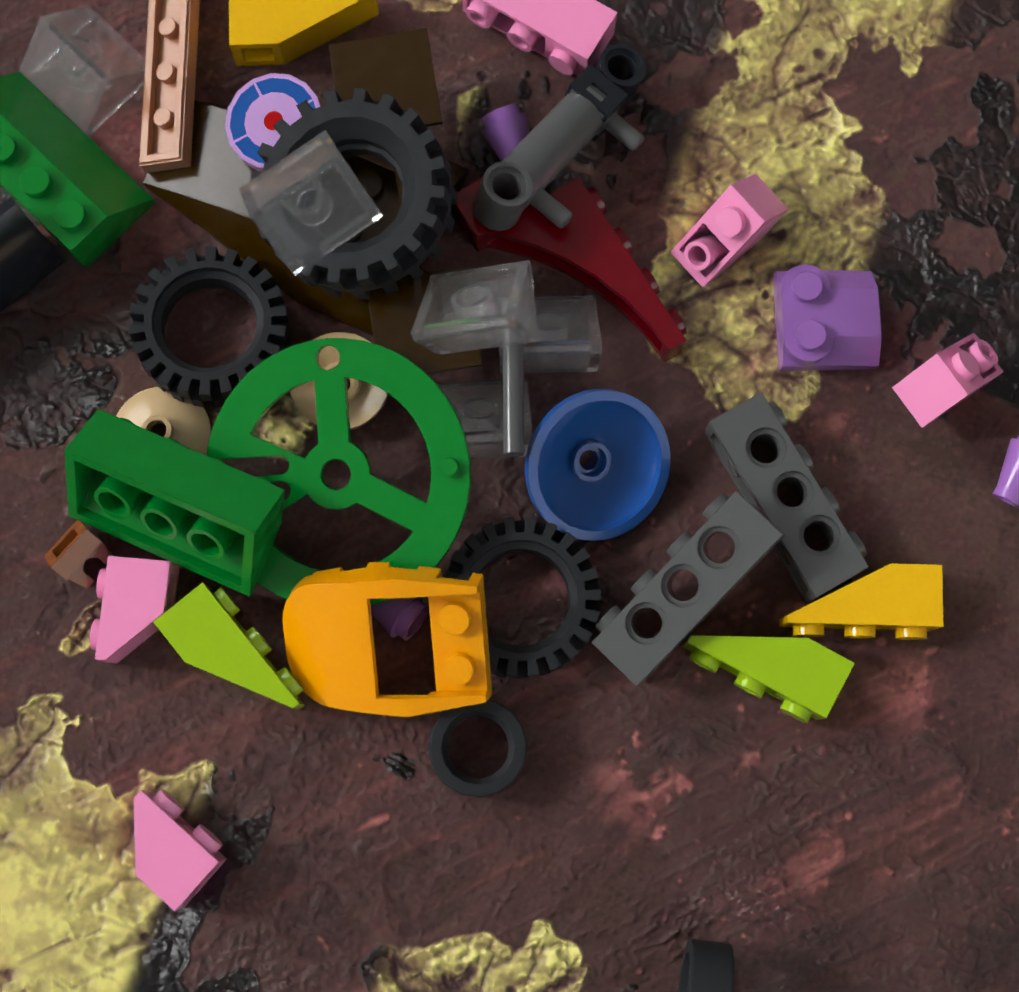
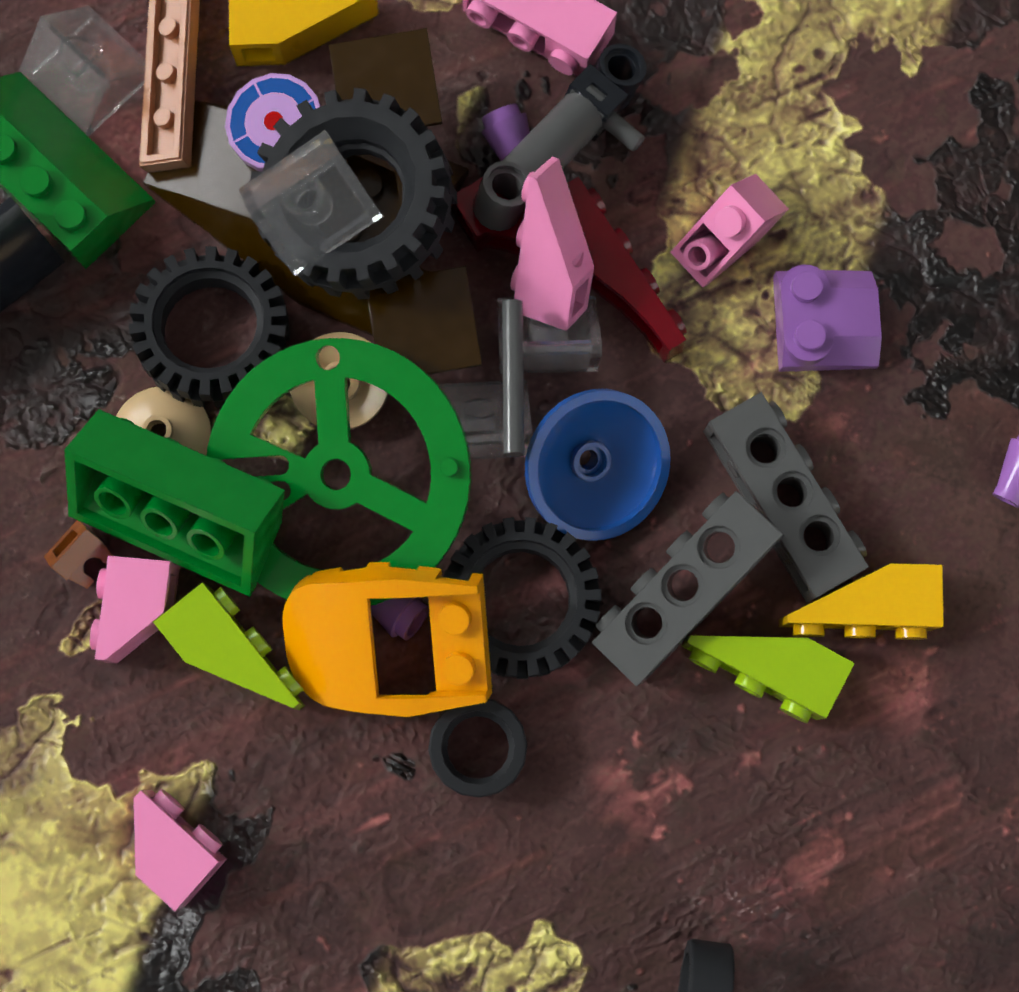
(477, 309): clear slope -> none
(554, 255): none -> bright pink slope
(948, 378): bright pink slope -> none

